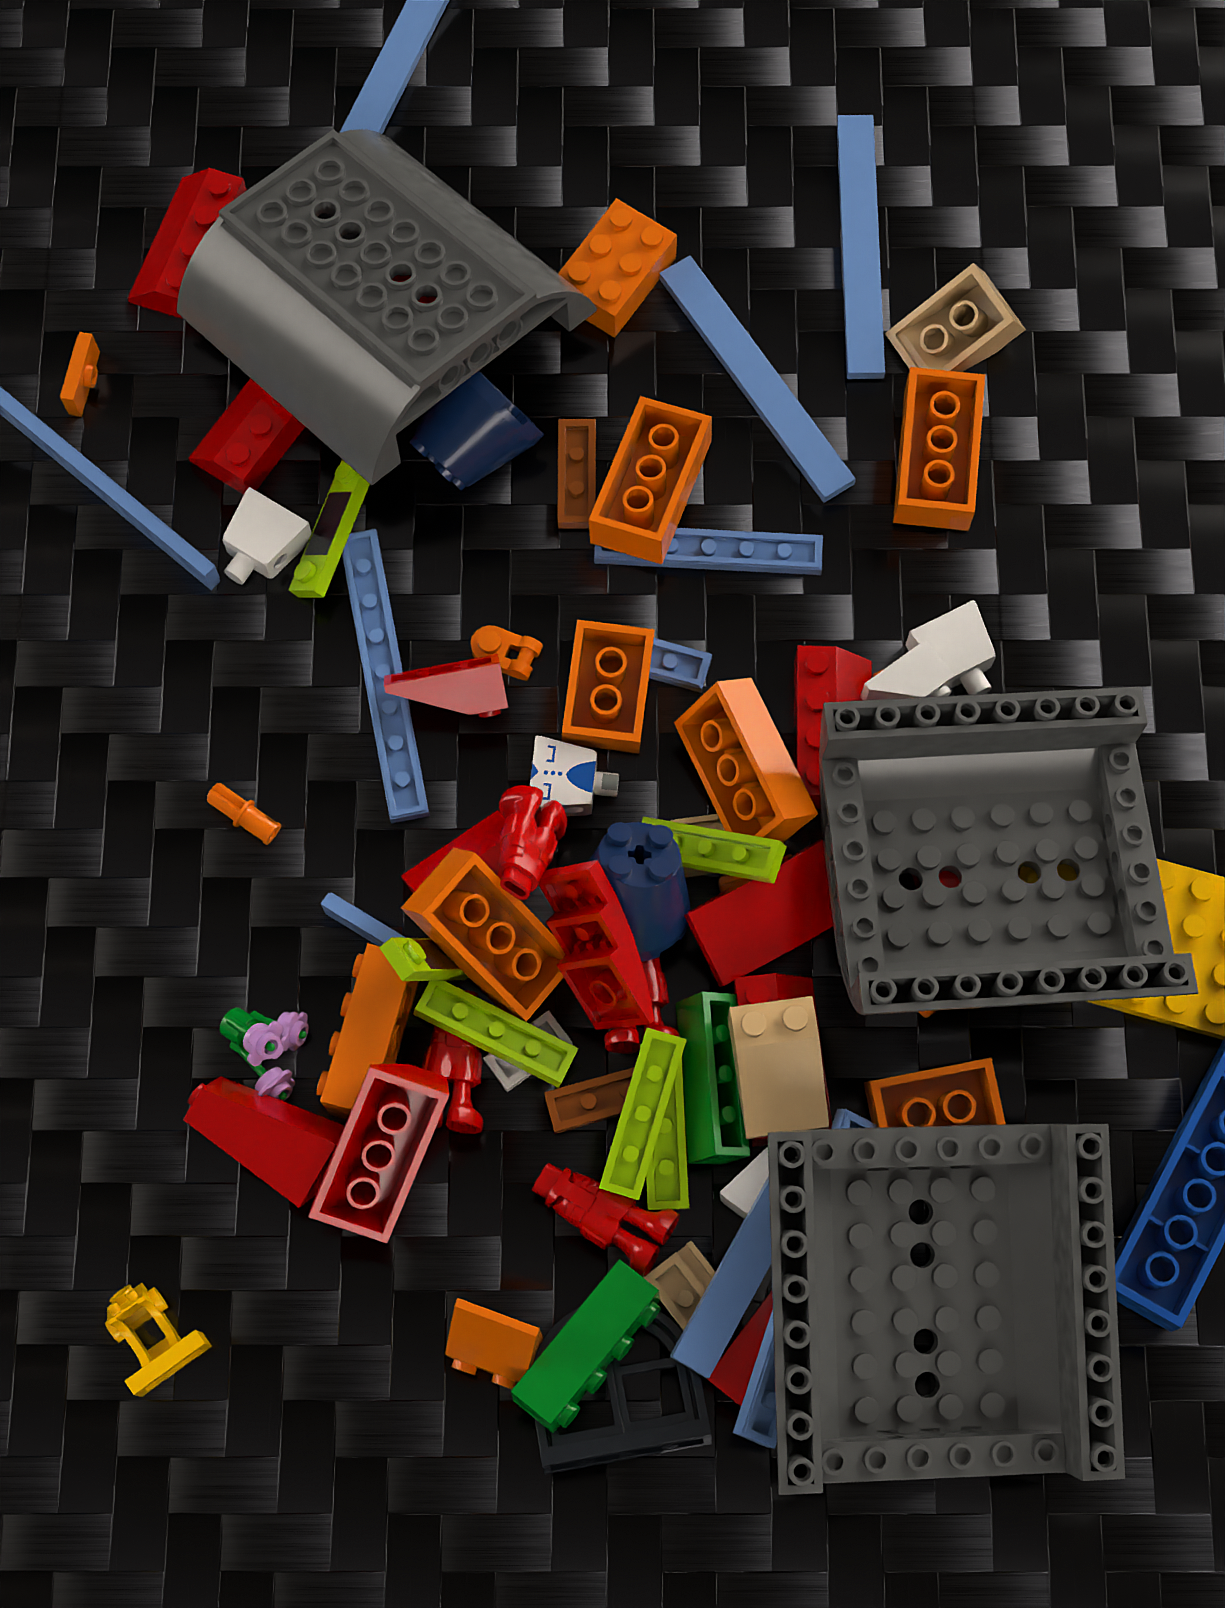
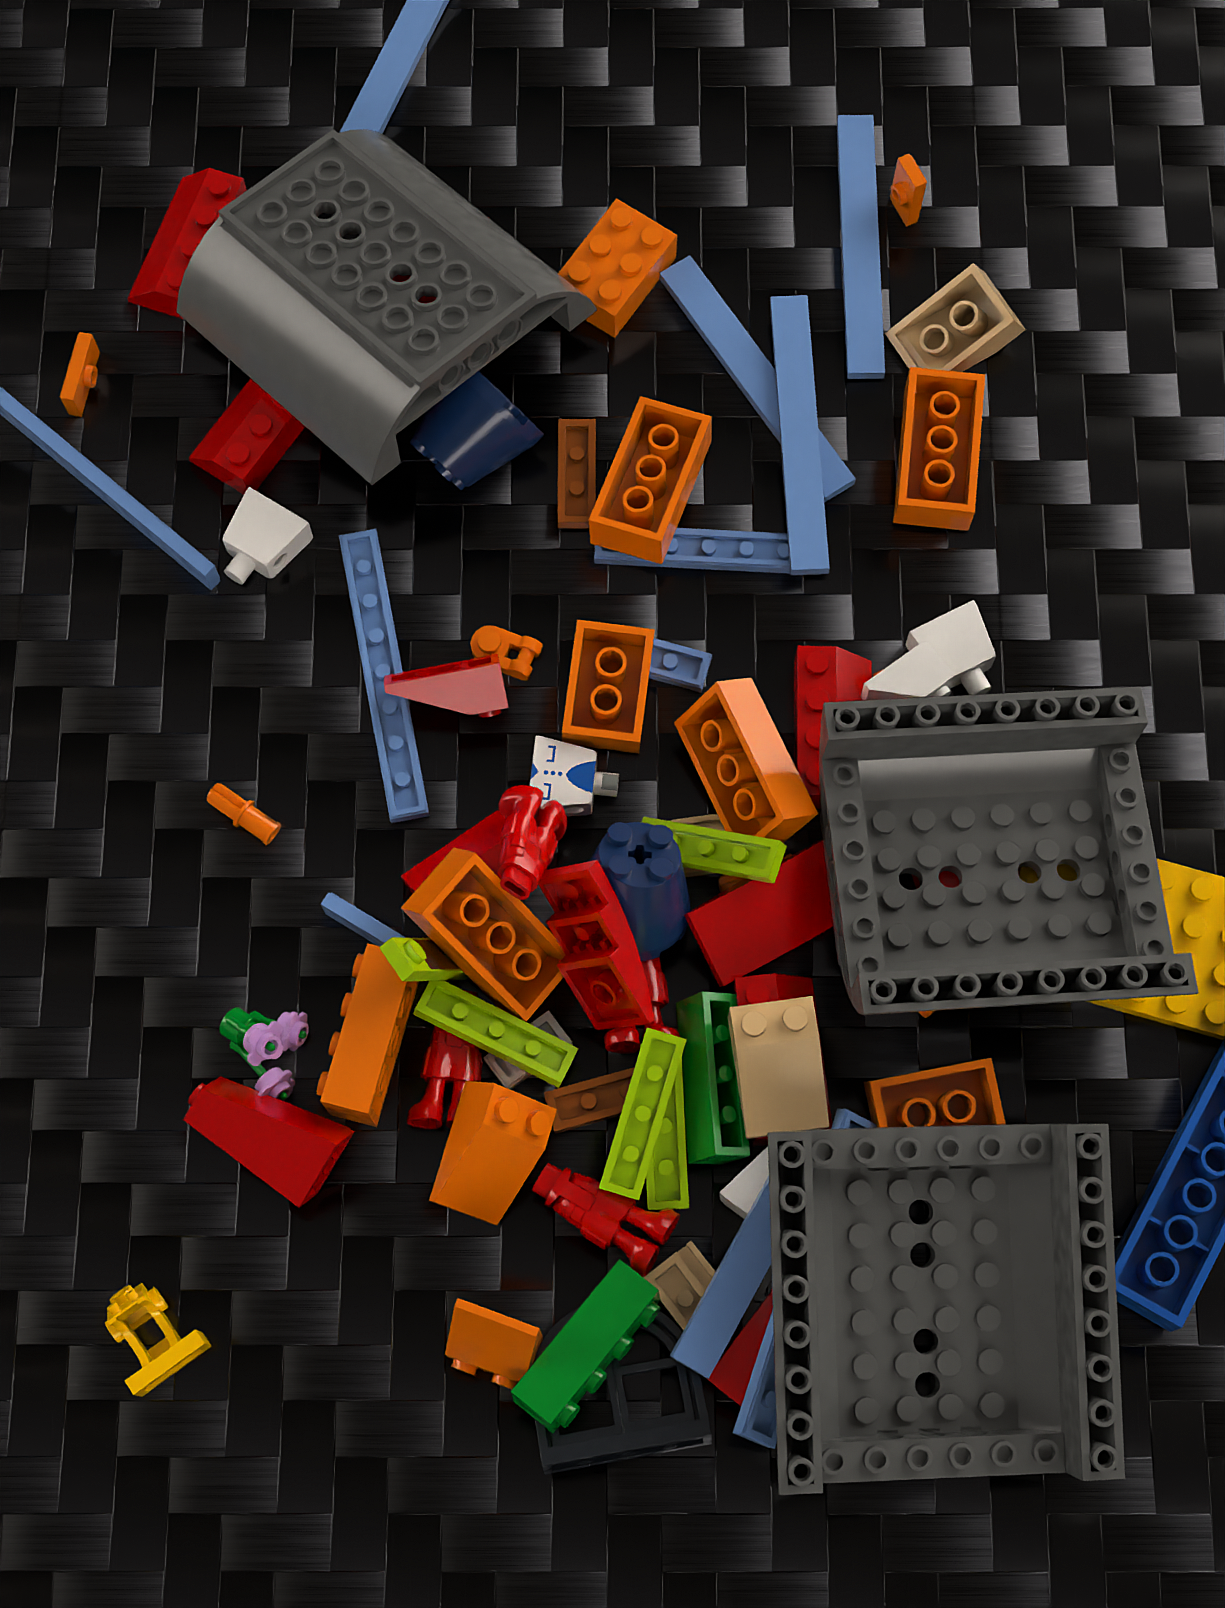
(329, 533): lime plate -> none
(380, 1149): red slope -> none
(490, 1150): none -> orange slope
(799, 436): none -> medium blue tile
(908, 189): none -> orange plate

